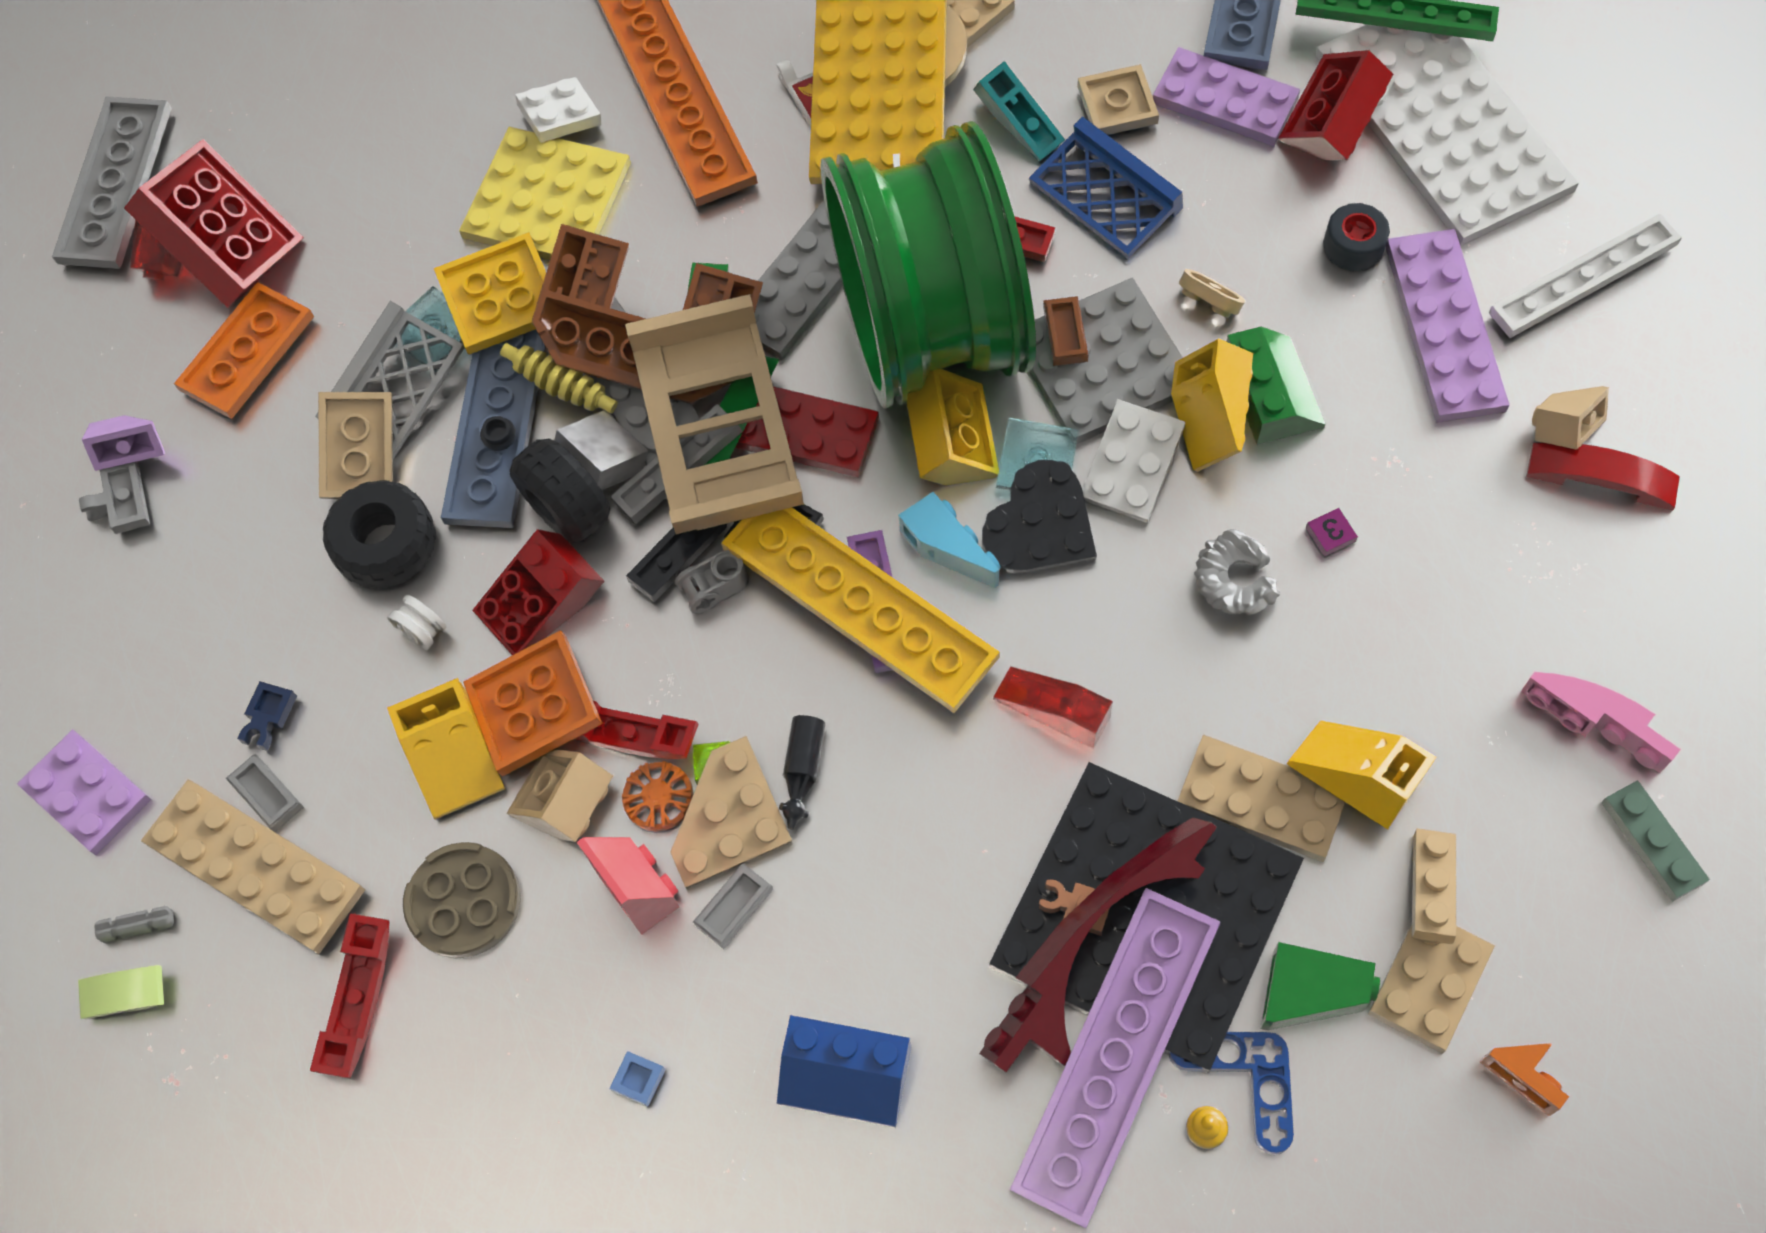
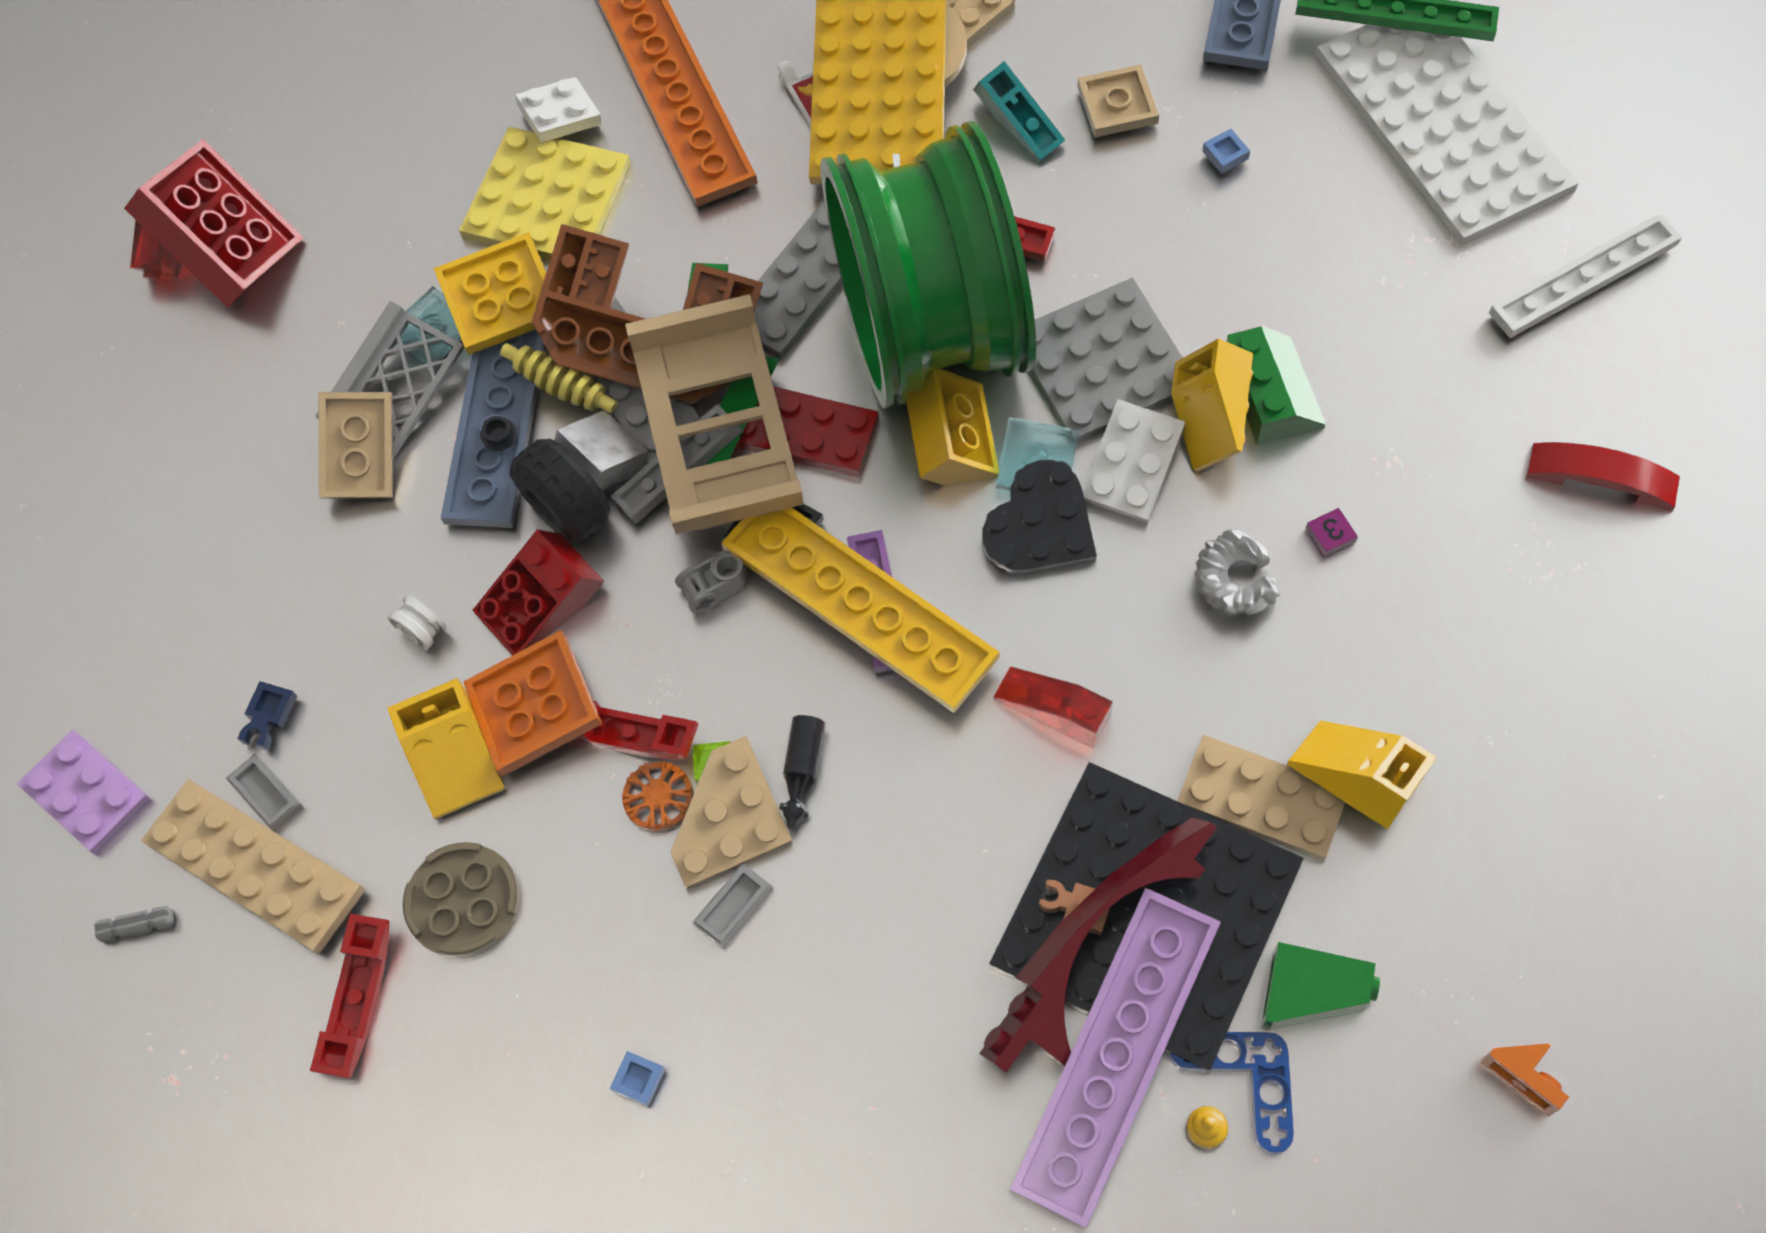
(114, 168): light grey plate -> none
(121, 441): lavender slope -> none
(121, 499): light grey plate -> none
(121, 992): yellowish green slope -> none
(244, 350): orange plate -> none
(360, 513): black tyre -> none
(561, 794): tan slope -> none
(631, 879): coral slope -> none
(669, 558): black plate -> none
(843, 1071): blue slope -> none
(941, 538): medium azure slope -> none
(1065, 331): dark orange tile -> none
(1130, 173): blue fence -> none
(1199, 287): tan plate -> none
(1226, 96): lavender plate -> none
(1226, 151): none -> medium blue plate
(1337, 104): red slope -> none
(1356, 236): black wheel -> none
(1431, 986): tan plate -> none
(1434, 886): tan plate -> none
(1446, 326): lavender plate -> none
(1571, 416): tan slope -> none
(1589, 705): bright pink slope -> none
(1655, 841): sand green plate -> none

